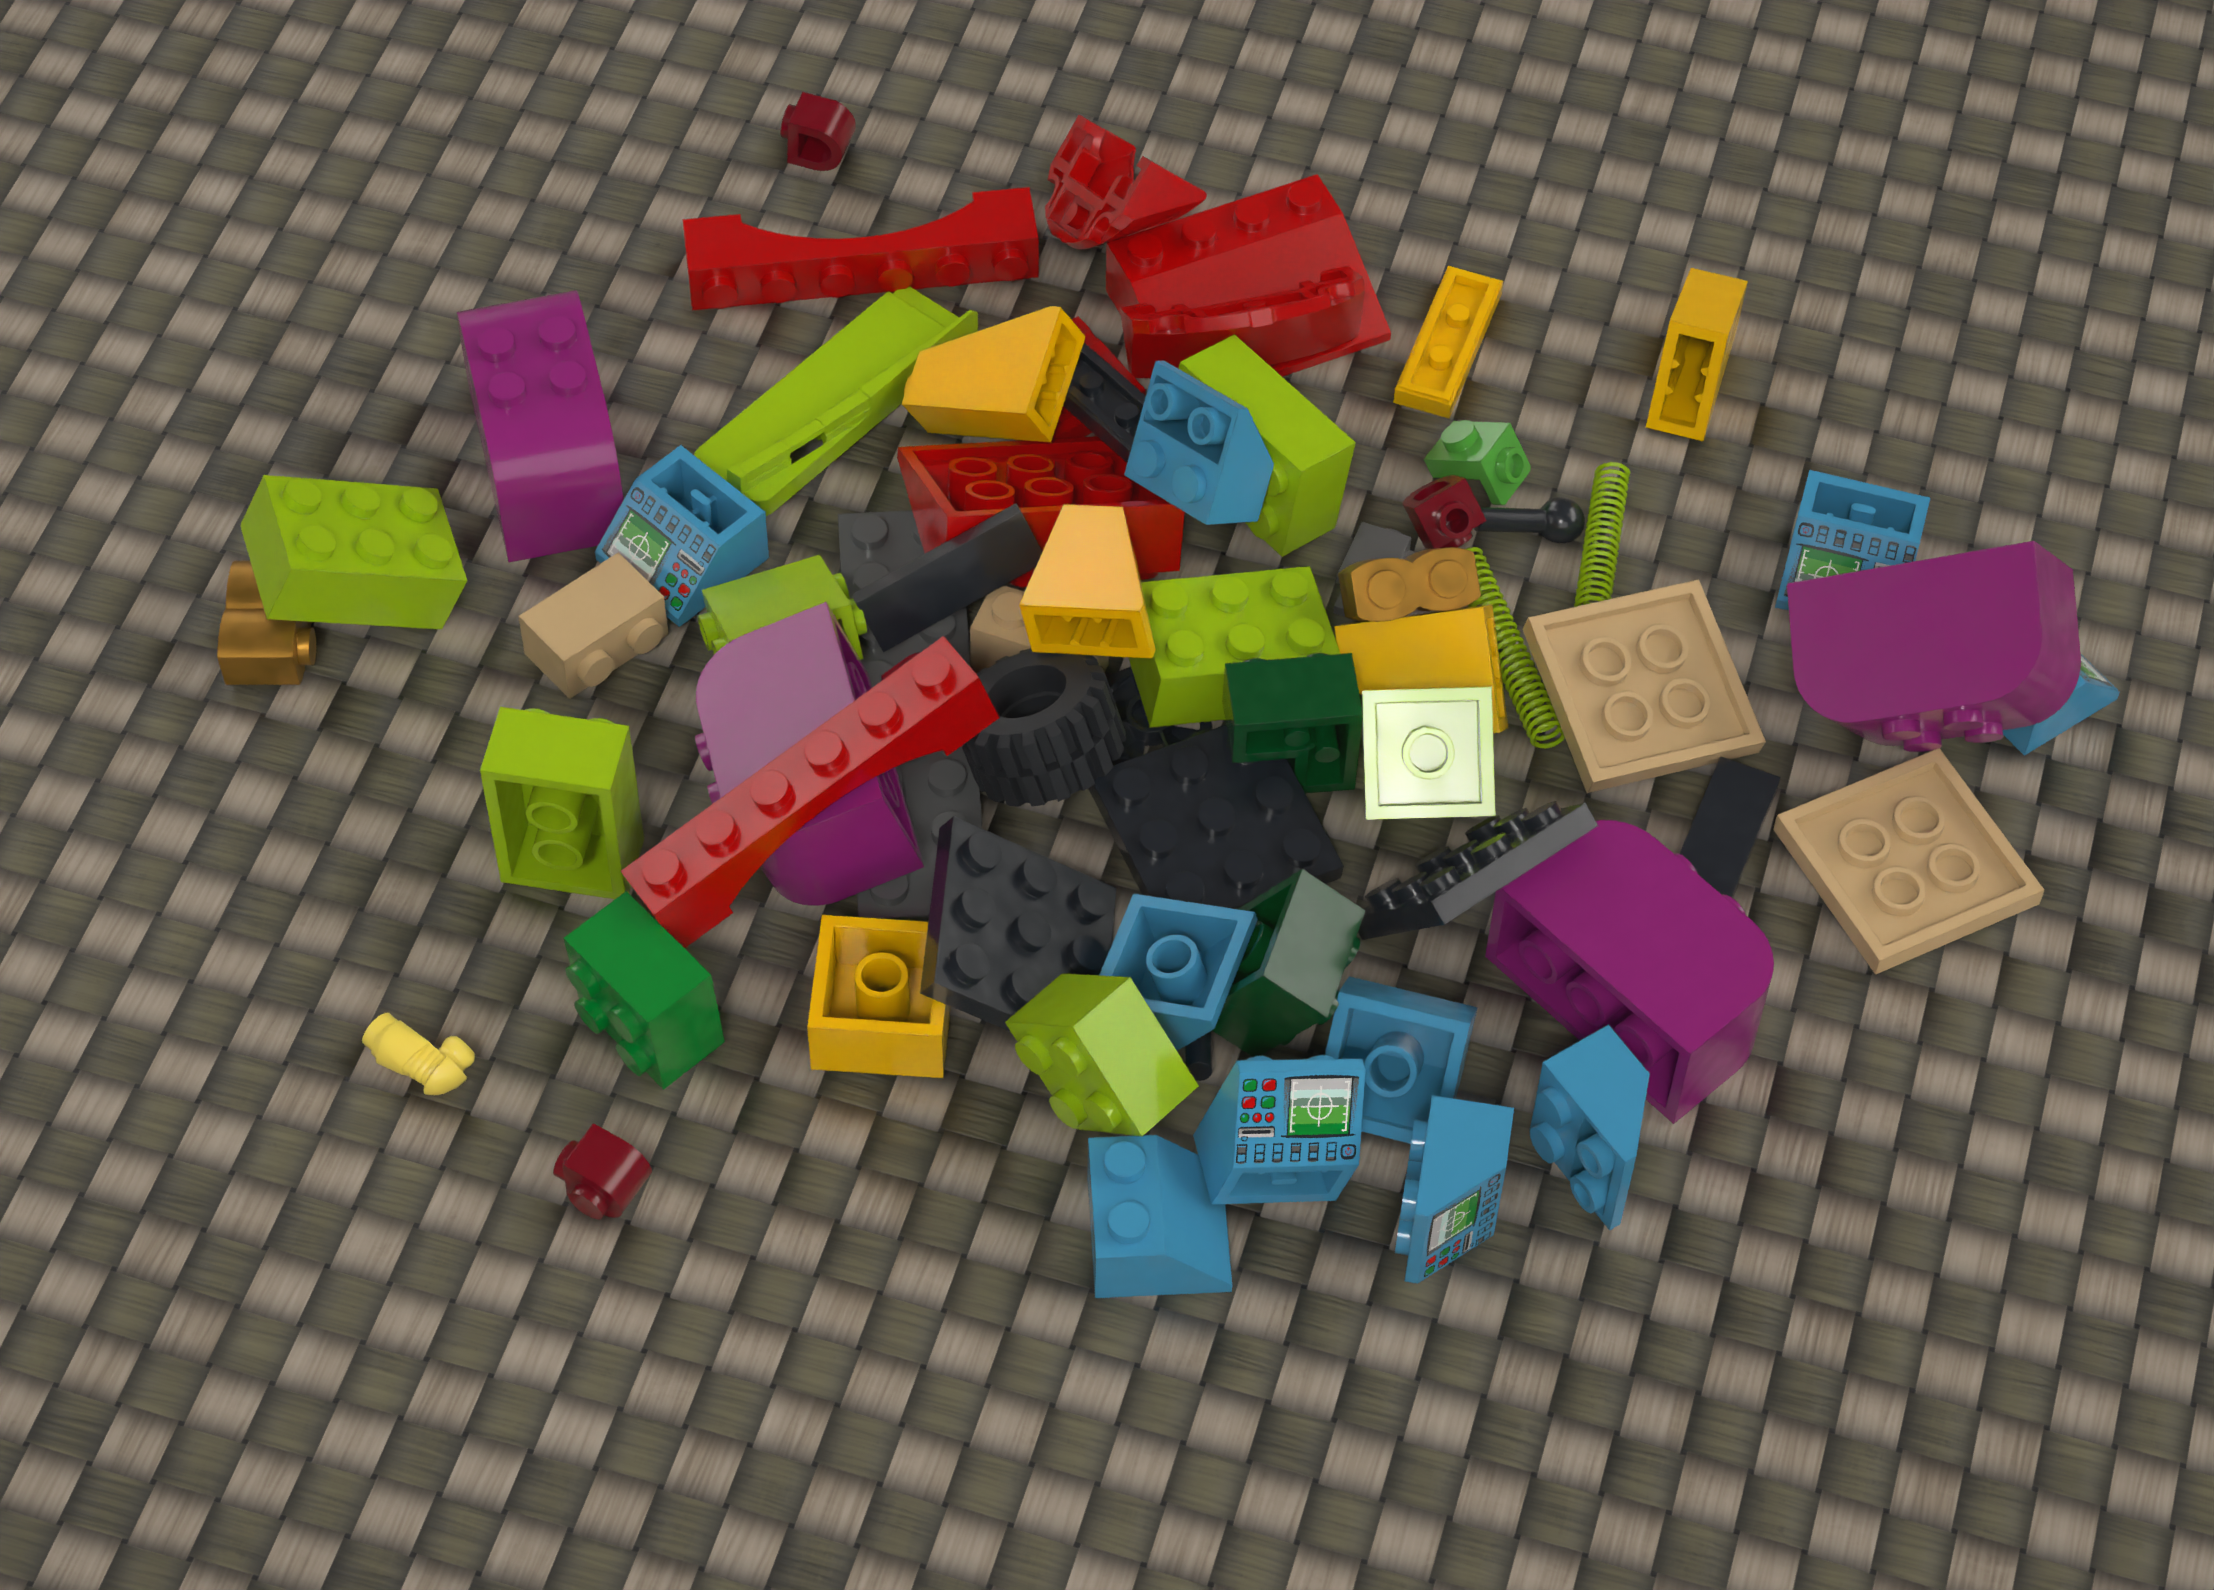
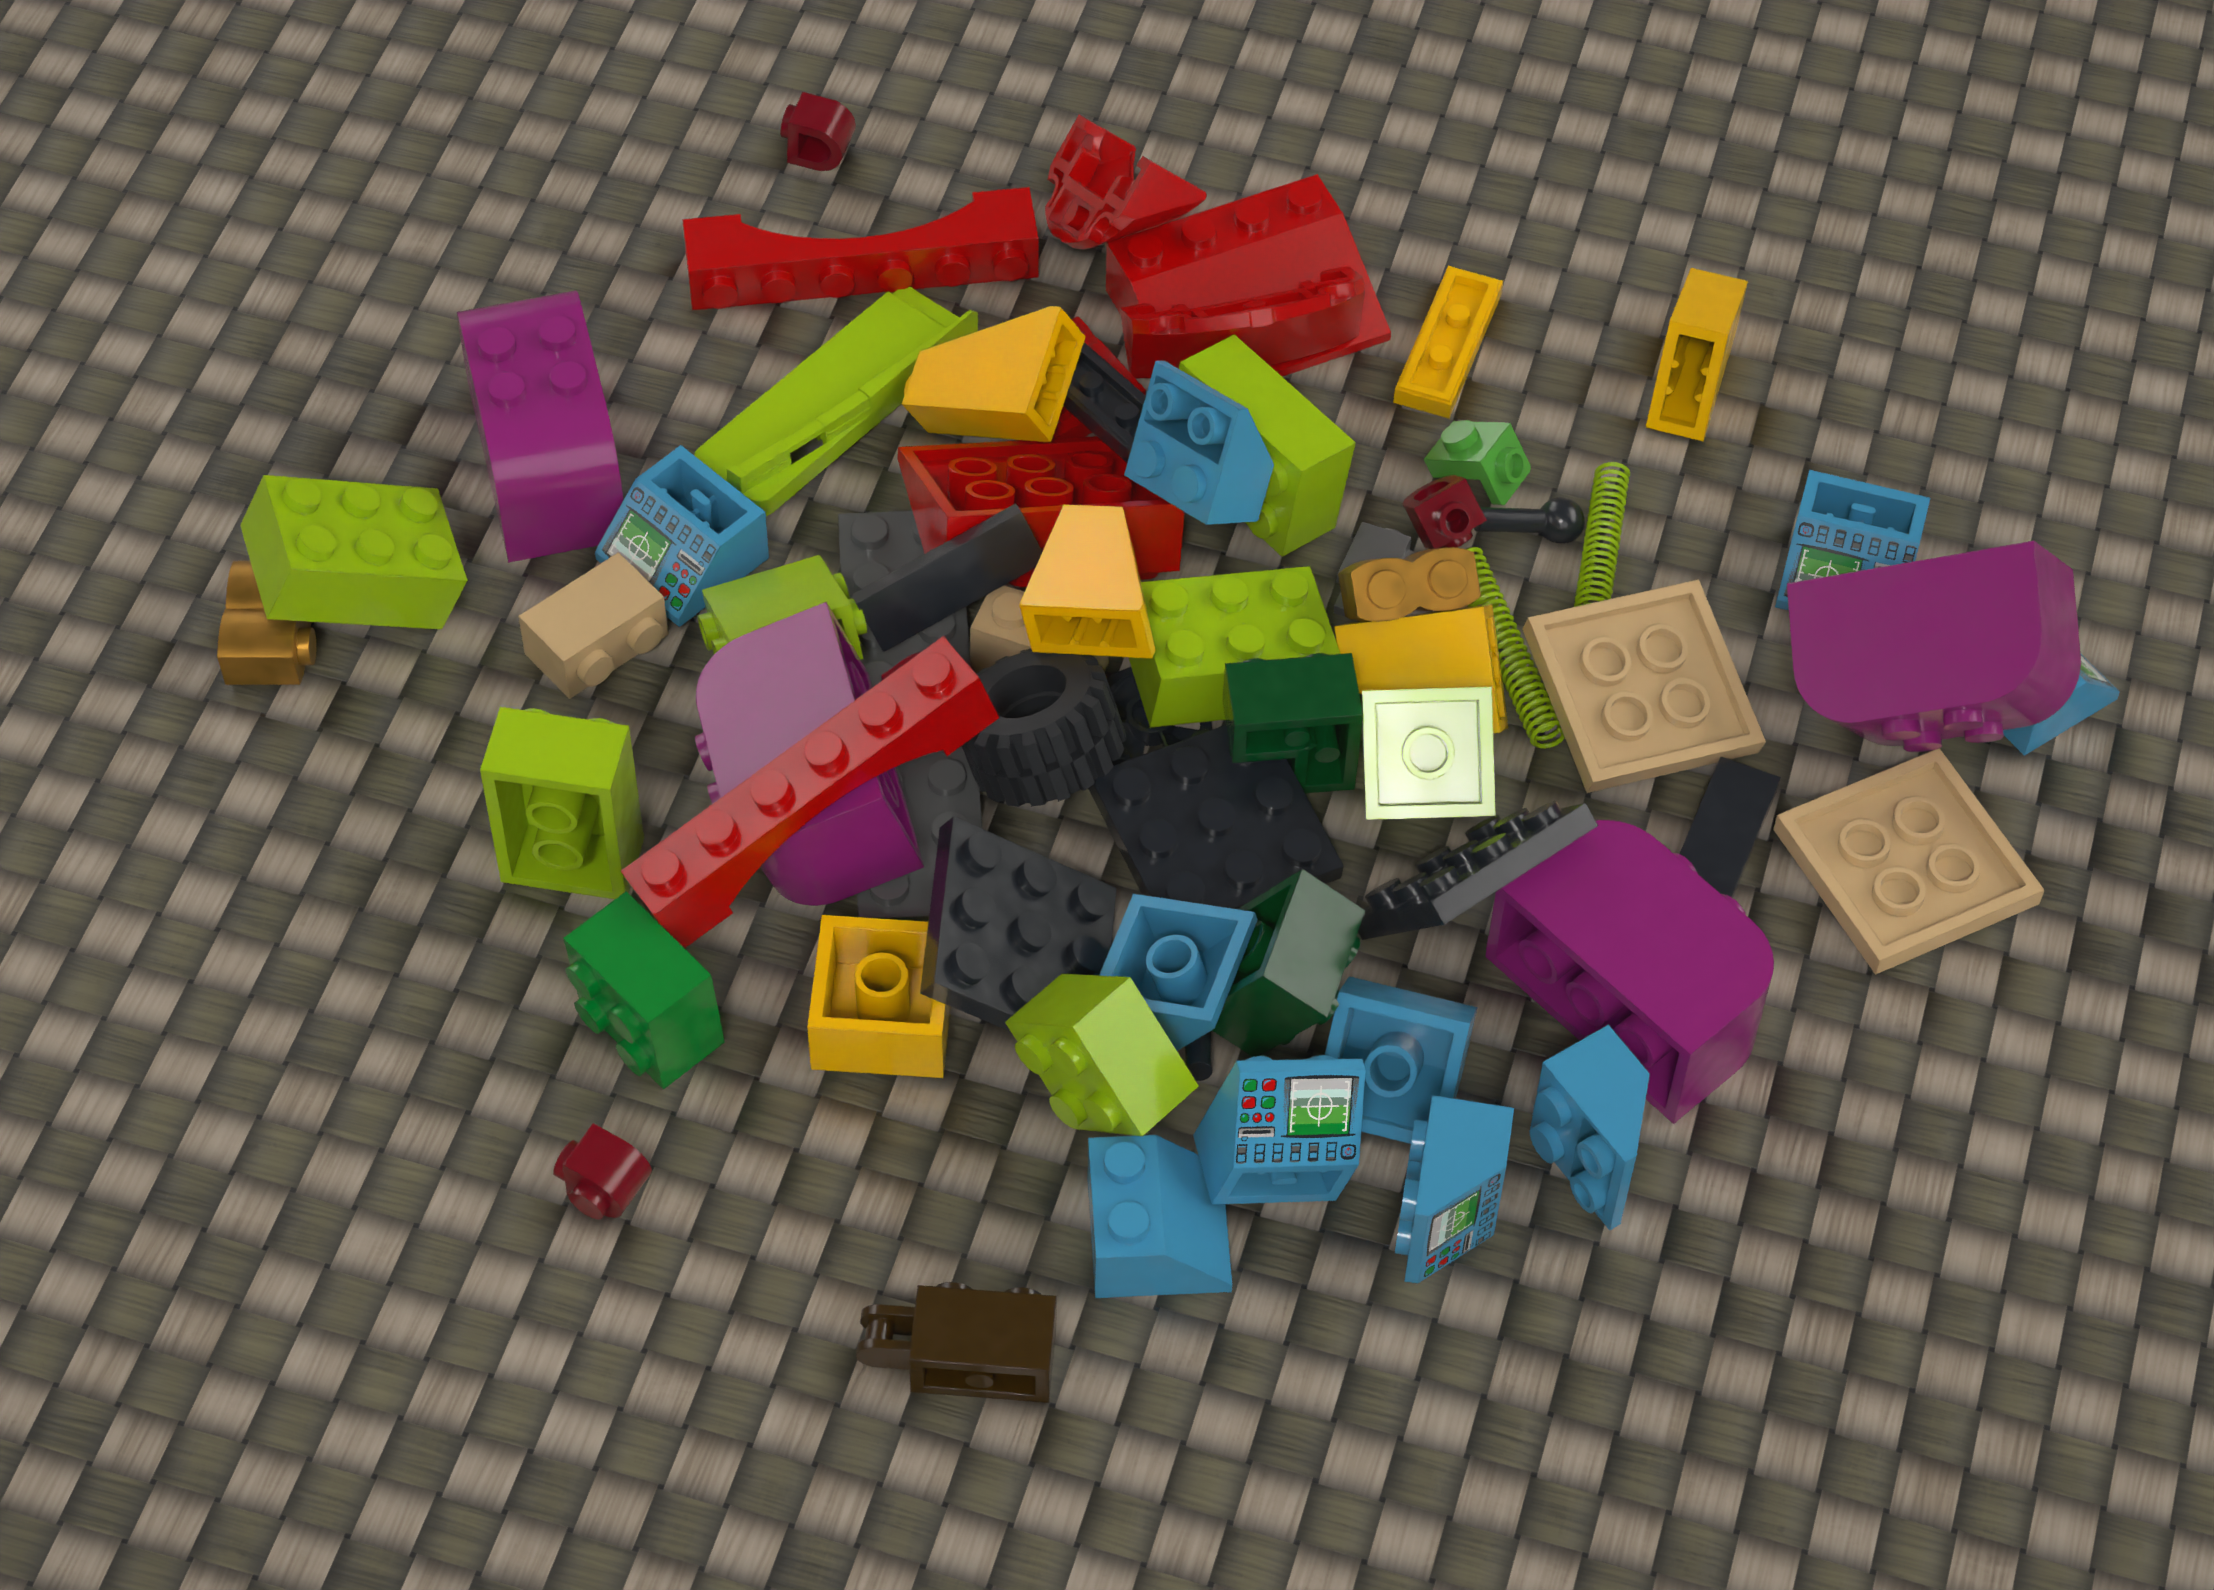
(411, 1055): light yellow arm -> none
(967, 1341): none -> dark brown brick

